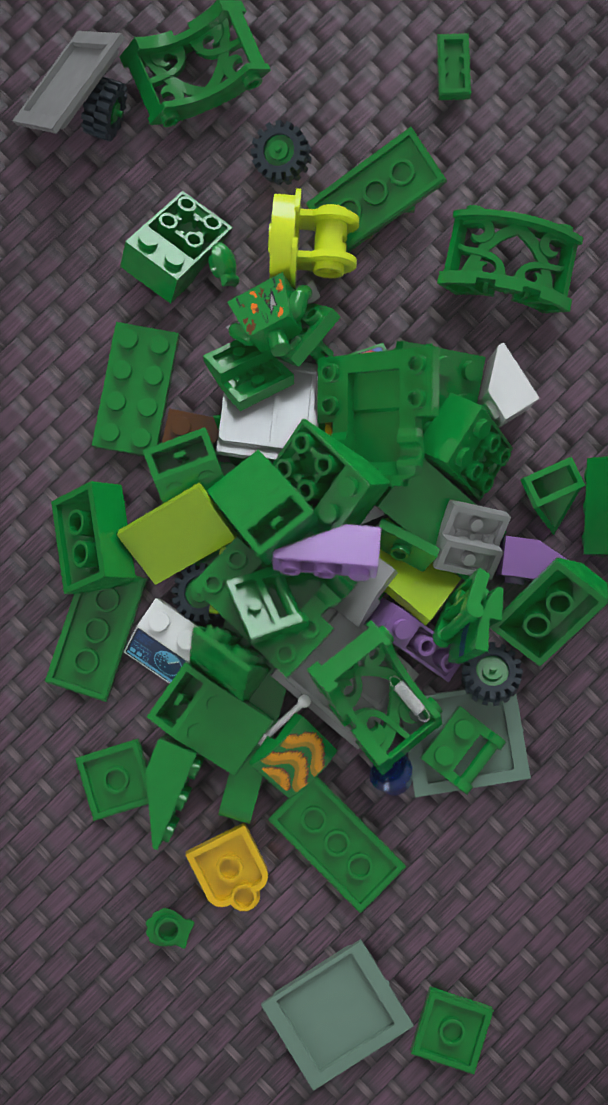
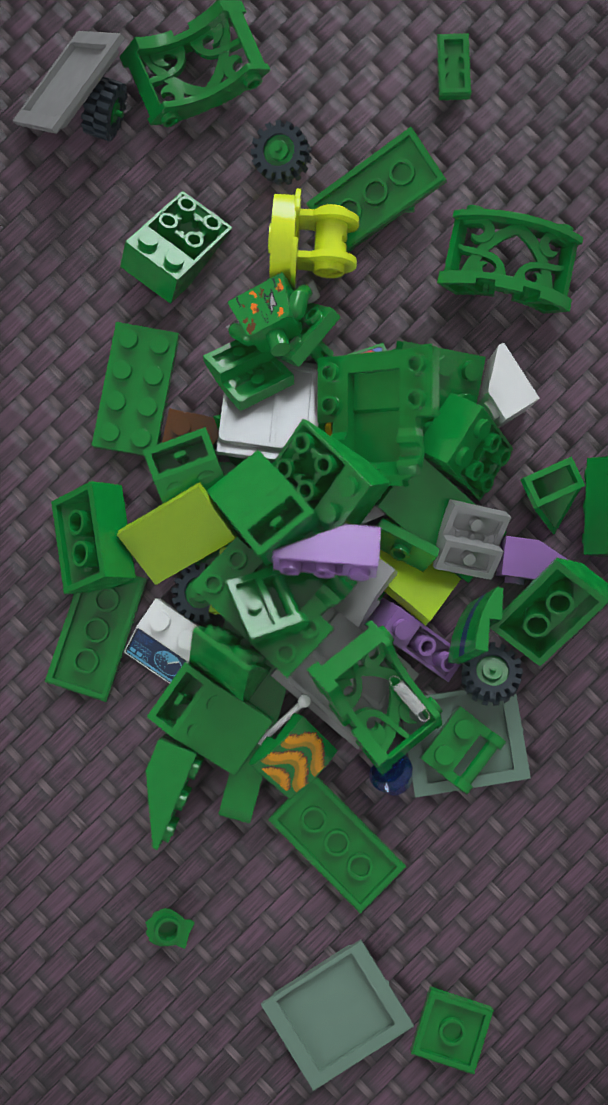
(114, 778): green tile -> none
(223, 265): green animal -> none
(230, 868): yellow plate -> none
(461, 608): green plate -> none

